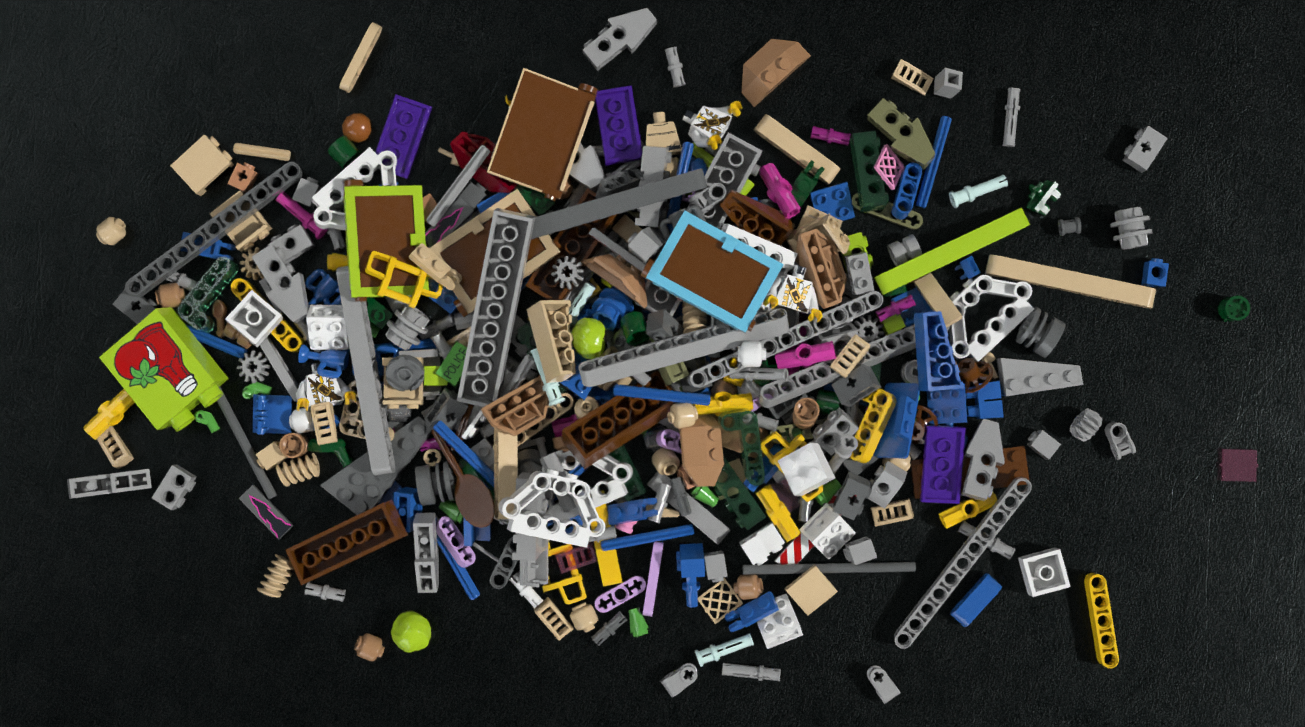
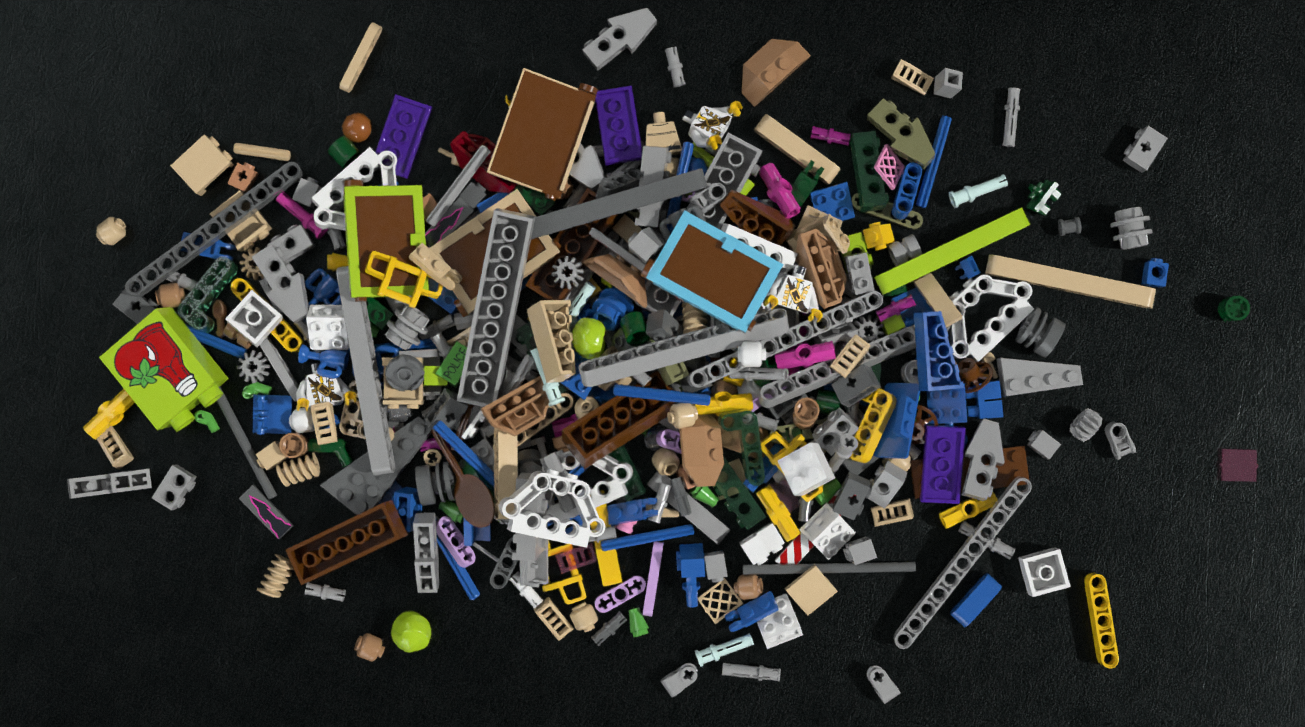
(878, 236): none -> yellow brick

